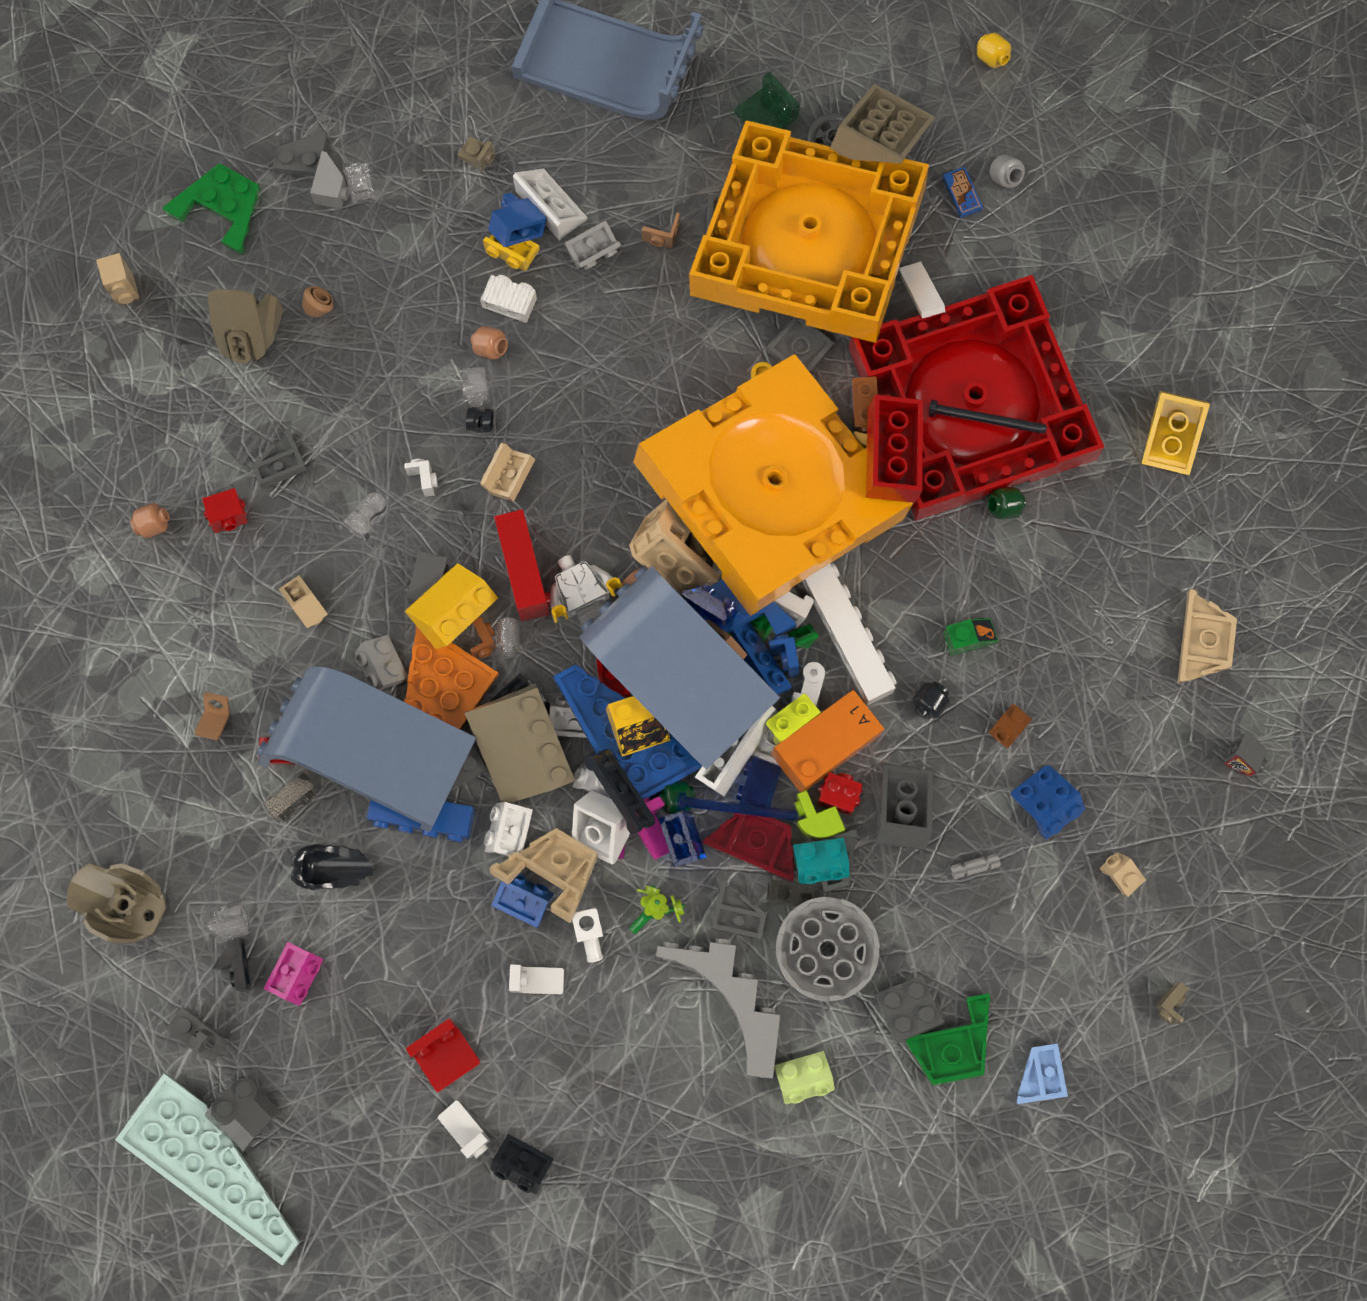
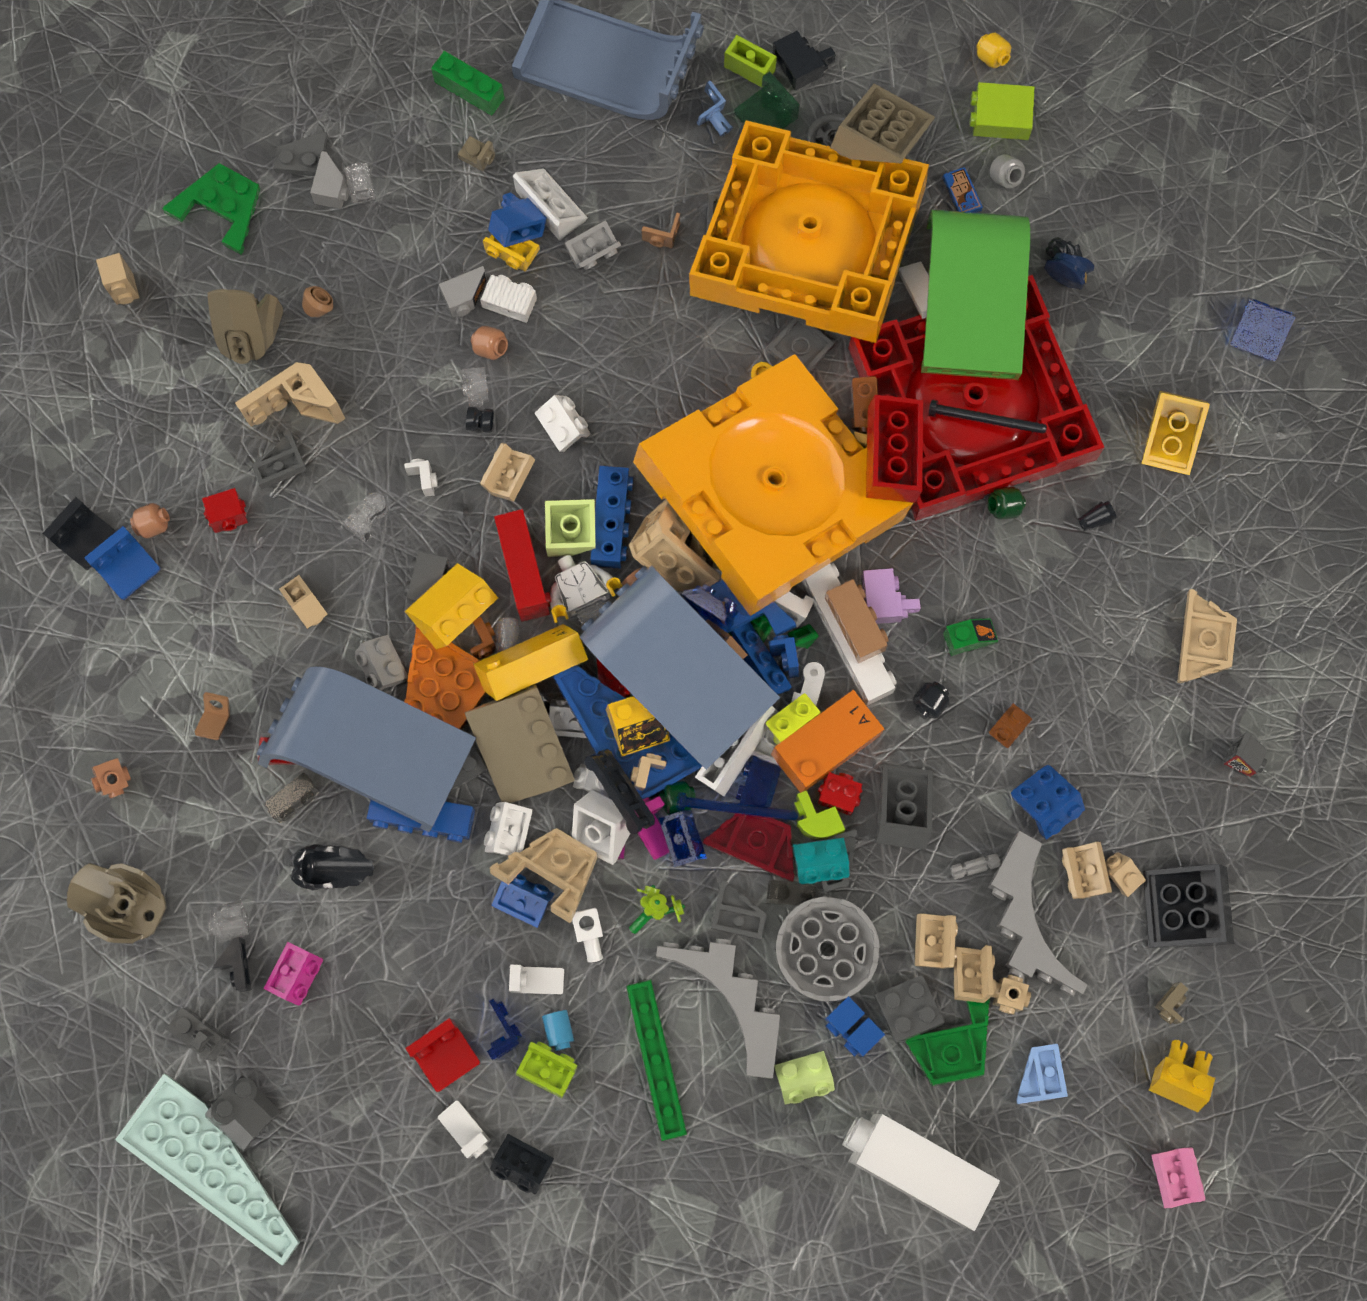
(78, 532): none -> black bracket
(110, 768): none -> nougat brick
(123, 563): none -> blue bracket
(295, 384): none -> tan bracket
(463, 291): none -> light grey slope
(468, 83): none -> green brick
(501, 1045): none -> clear blue bracket
(530, 662): none -> yellow brick
(547, 1069): none -> lime bracket
(558, 1030): none -> dark azure brick
(562, 422): none -> white bracket
(569, 527): none -> yellowish green slope
(611, 515): none -> blue brick
(640, 774): none -> tan bracket
(656, 1060): none -> green tile
(714, 113): none -> medium blue bracket
(749, 60): none -> lime brick
(799, 61): none -> black hinge
(856, 620): none -> medium nougat brick
(863, 1037): none -> blue piece
(881, 595): none -> lavender hinge
(920, 1169): none -> white brick
(935, 941): none -> tan bracket
(974, 974): none -> tan bracket
(976, 294): none -> bright green panel
(1002, 111): none -> lime brick
(1002, 997): none -> tan brick
(1018, 921): none -> light grey arch
(1068, 263): none -> dark blue piece
(1086, 871): none -> tan bracket
(1098, 516): none -> black cone
(1178, 1177): none -> bright pink bracket
(1182, 1083): none -> yellow brick
(1188, 906): none -> black slope
(1262, 329): none -> clear blue bracket

